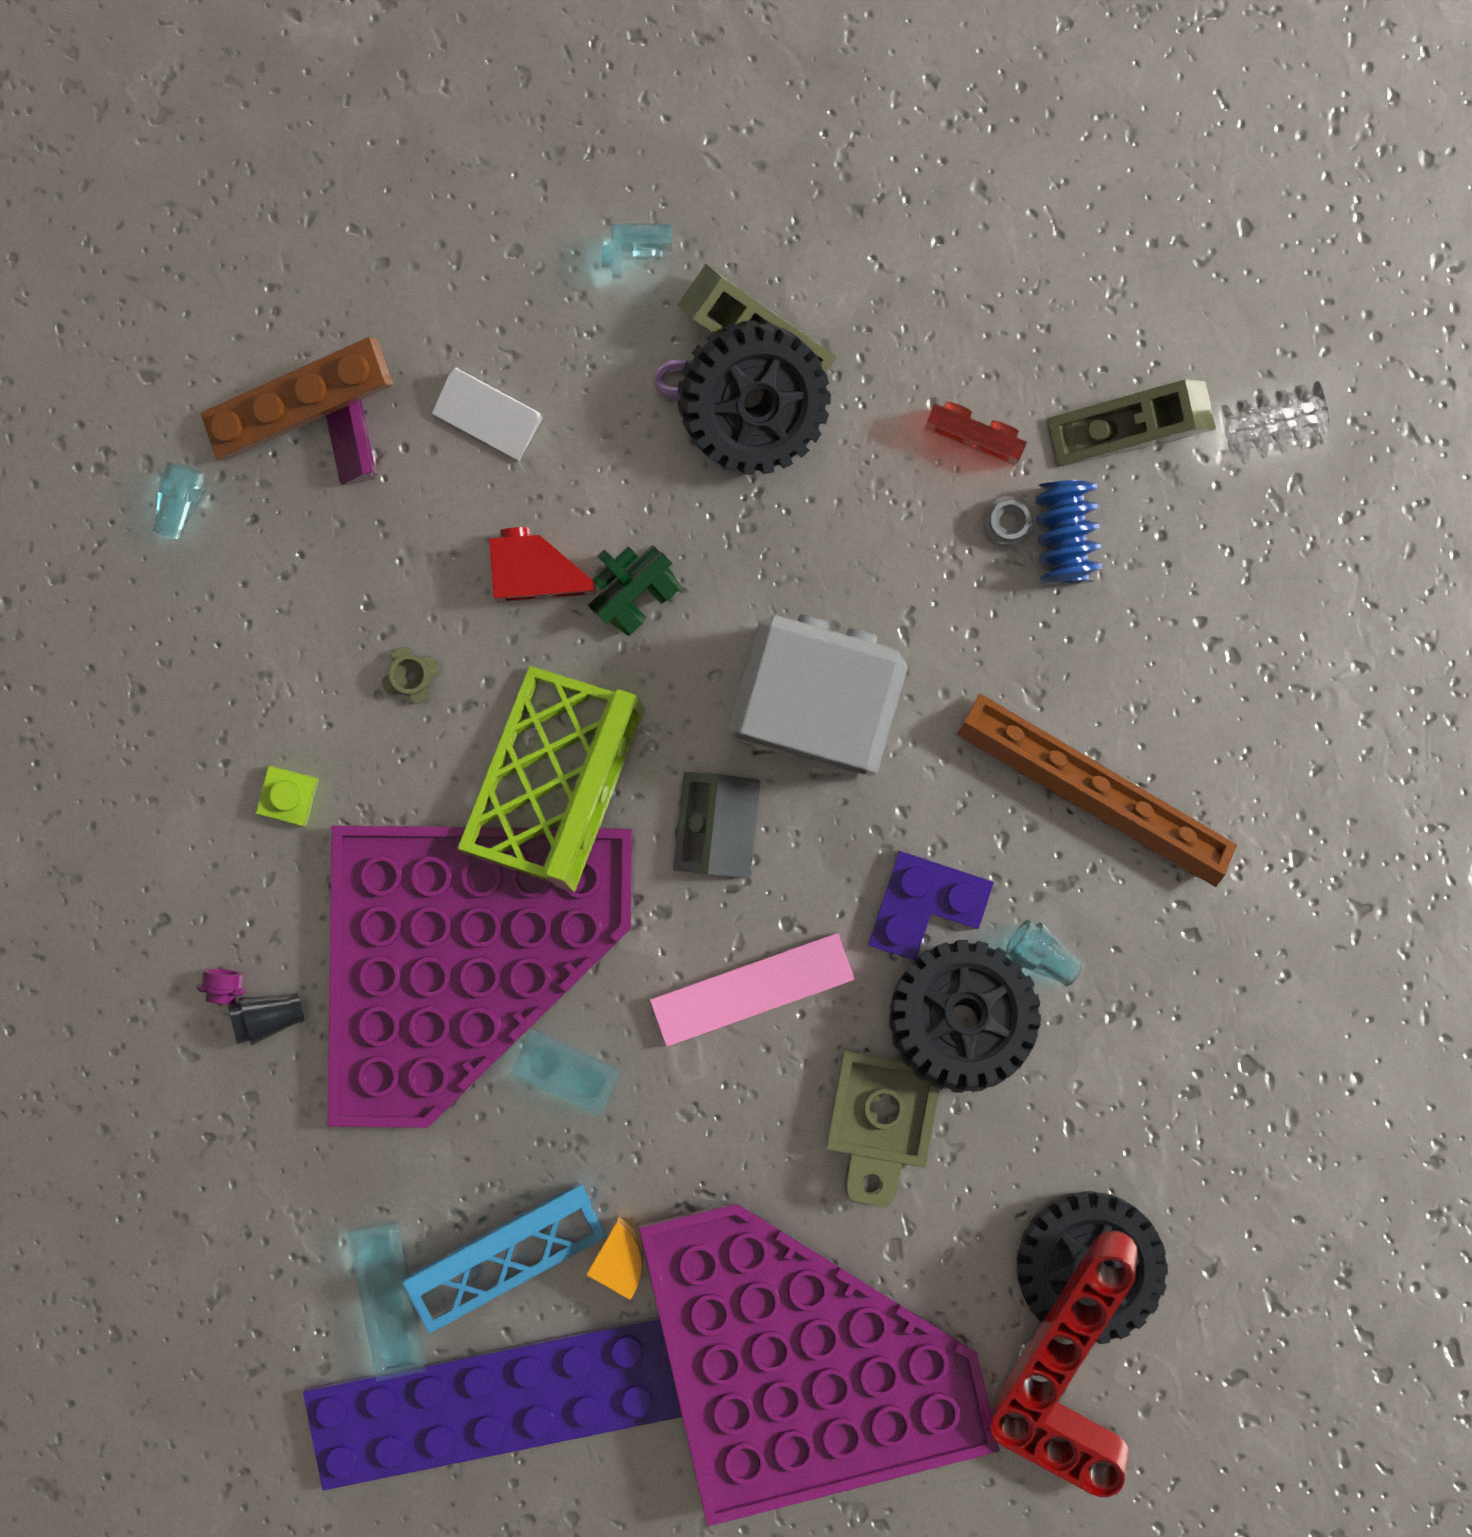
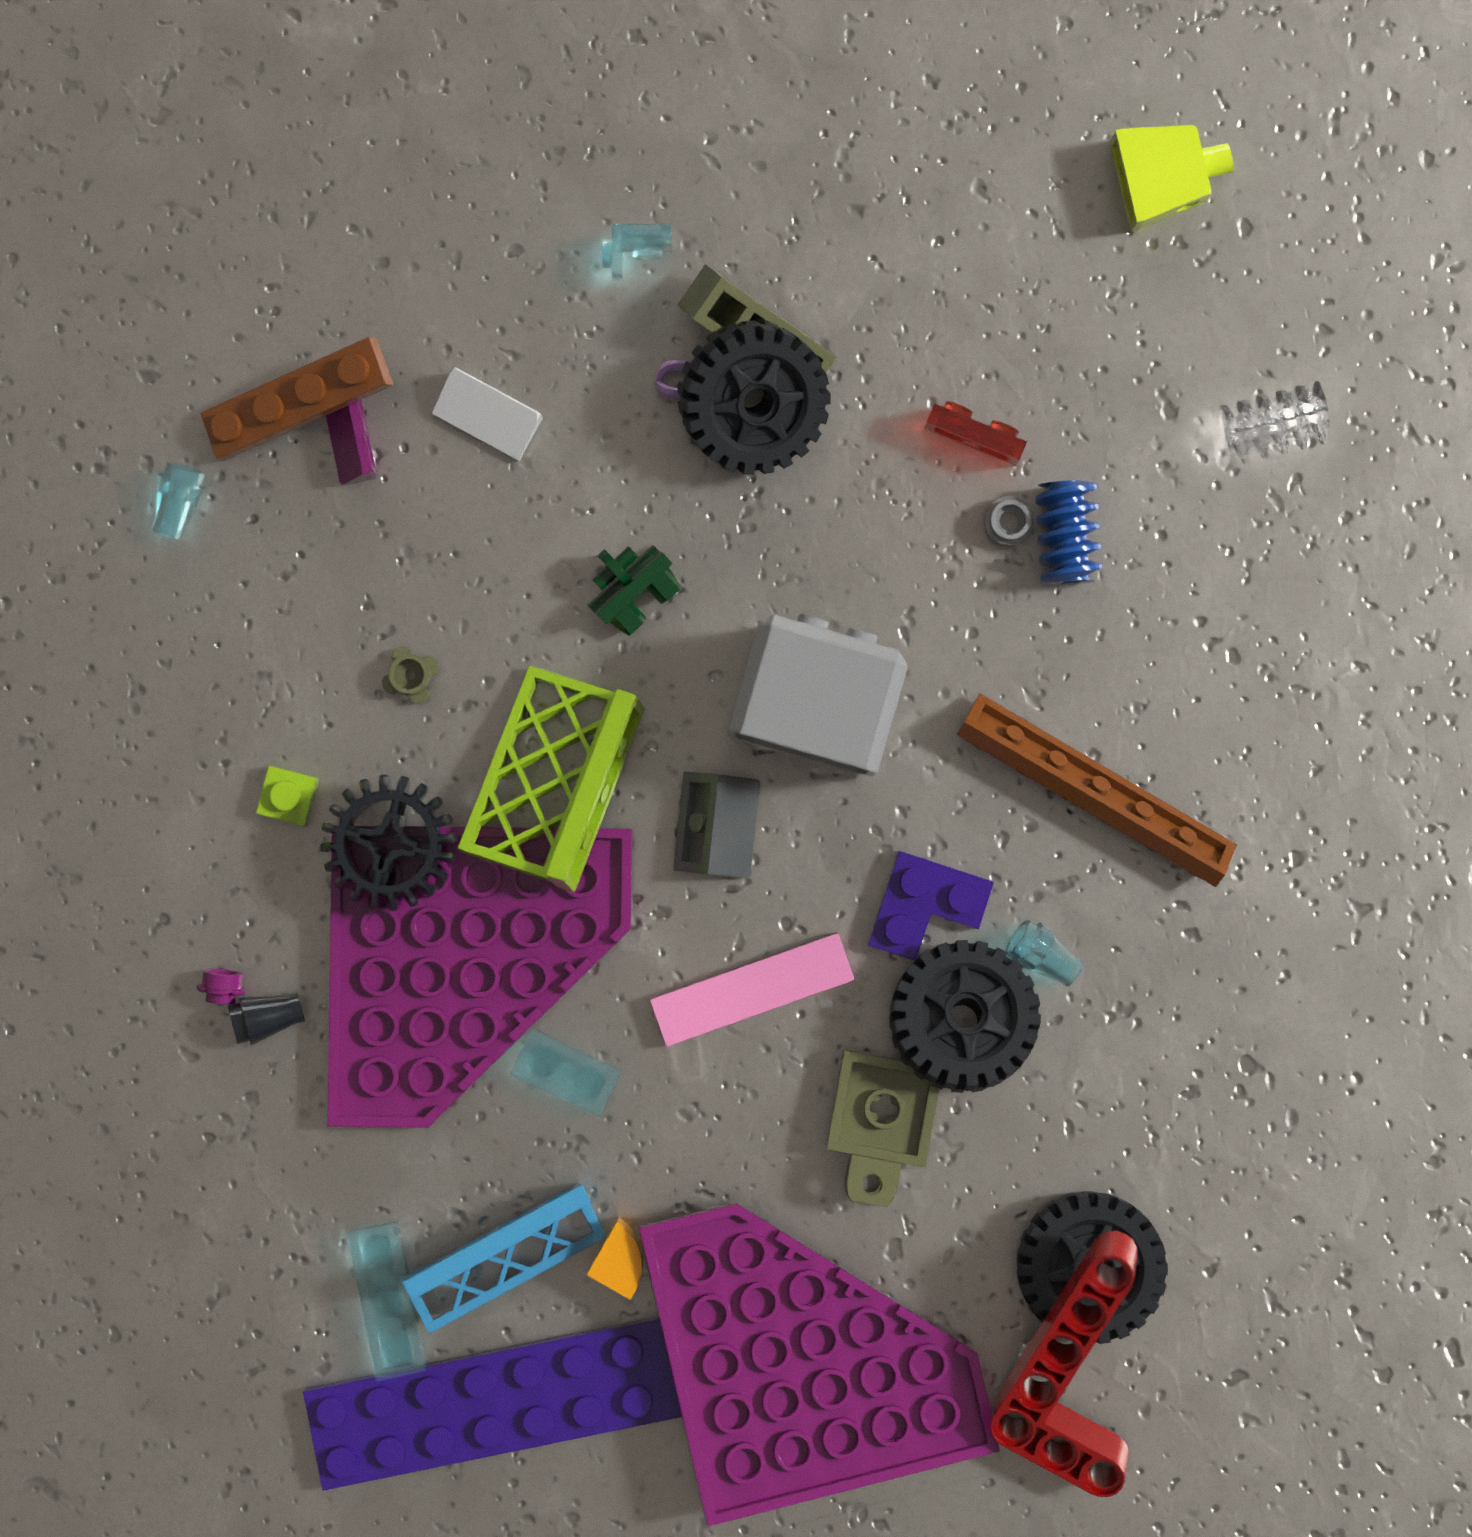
(393, 819): none -> black gear
(533, 569): red slope -> none
(1132, 422): olive slope -> none
(1165, 171): none -> neon yellow torso

